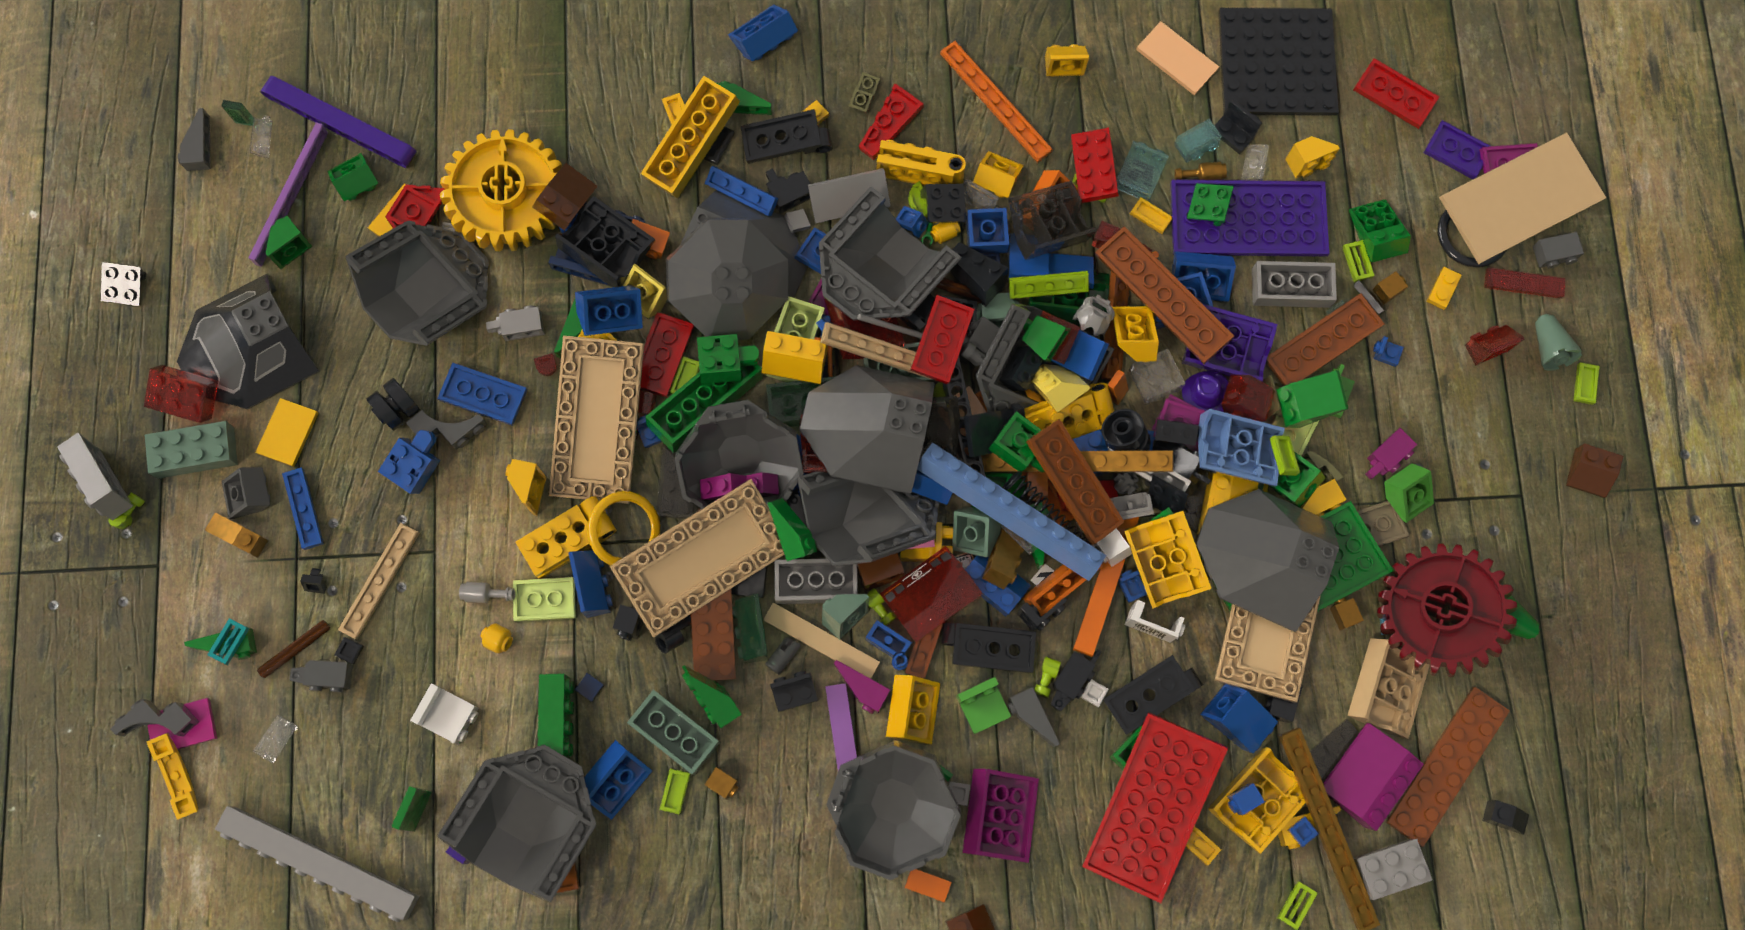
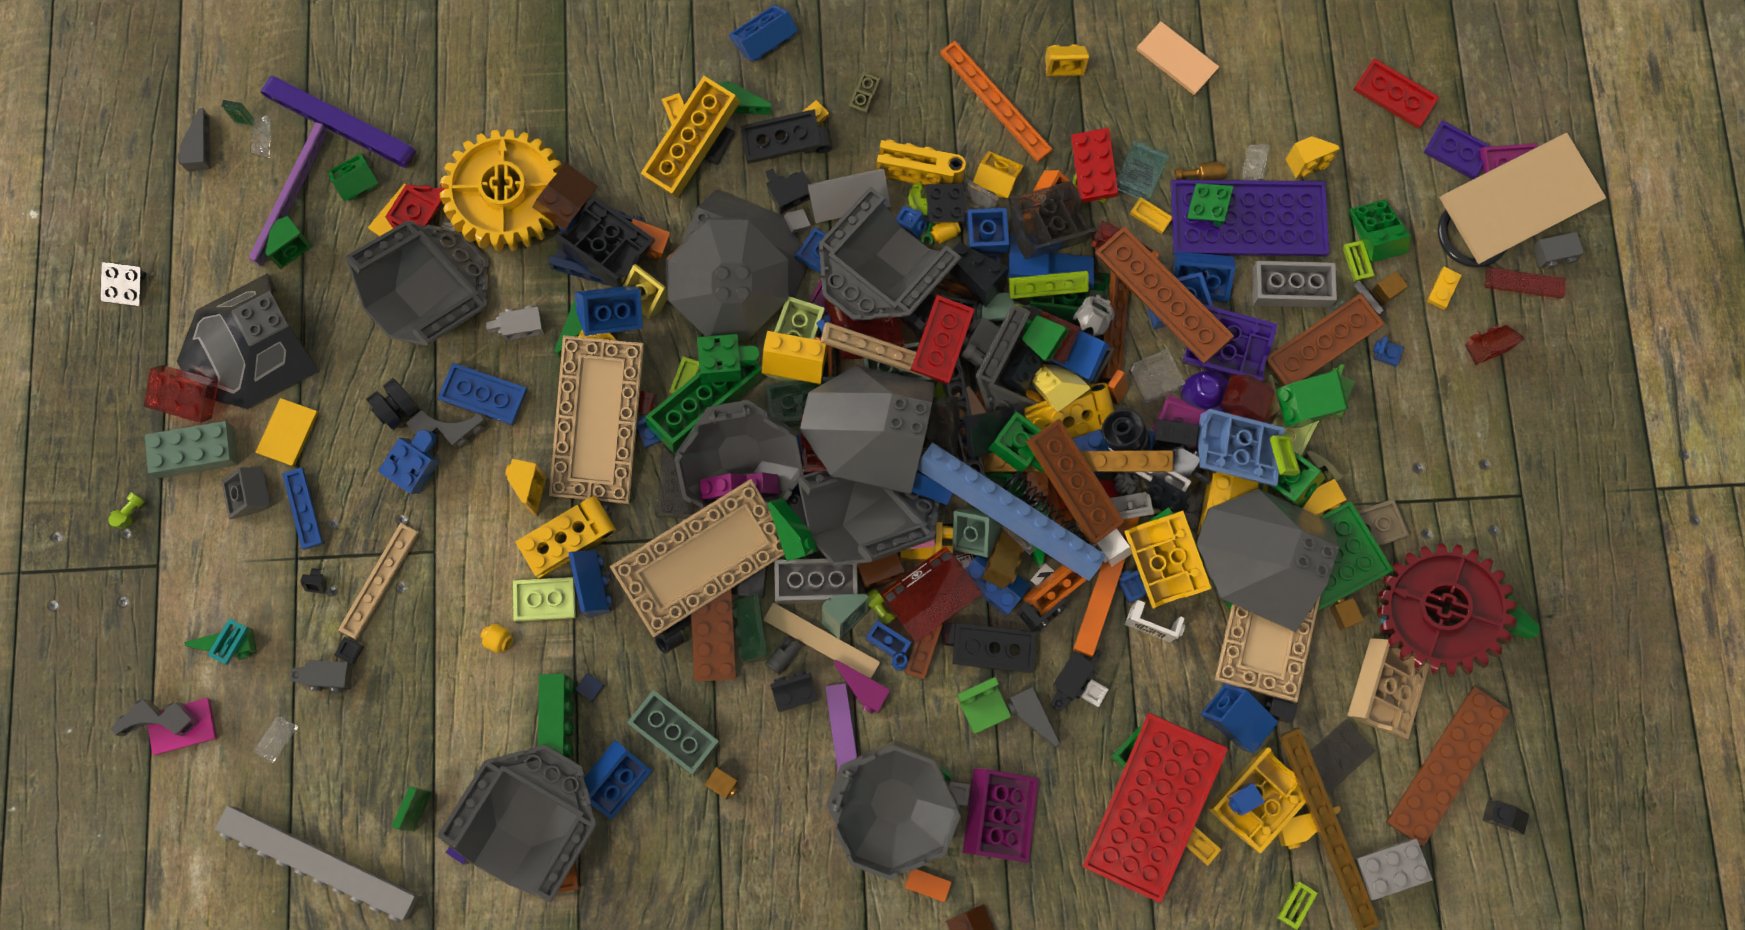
(94, 477): light grey brick -> none
(175, 775): yellow slope -> none
(236, 535): pearl gold slope -> none
(293, 649): reddish brown axle -> none
(445, 714): white panel -> none
(481, 592): light grey piece -> none
(546, 364): clear red tile -> none
(609, 500): yellow wedge -> none
(627, 623): black brick -> none
(664, 353): red plate -> none
(675, 791): lime tile -> none
(718, 702): green slope -> none
(741, 190): blue plate -> none
(889, 325): light grey axle -> none
(894, 116): red wing -> none
(913, 709): yellow slope -> none
(1050, 670): lime leg -> none
(1136, 332): yellow slope -> none
(1167, 682): black hinge -> none
(1198, 140): clear light blue brick -> none
(1238, 126): black bracket -> none
(1279, 60): black plate -> none
(1303, 831): blue tile -> none
(1371, 777): magenta slope -> none
(1390, 453): magenta hinge -> none
(1410, 491): bright green slope -> none
(1555, 343): sand green cone -> none
(1586, 383): lime tile -> none
(1594, 470): reddish brown slope -> none

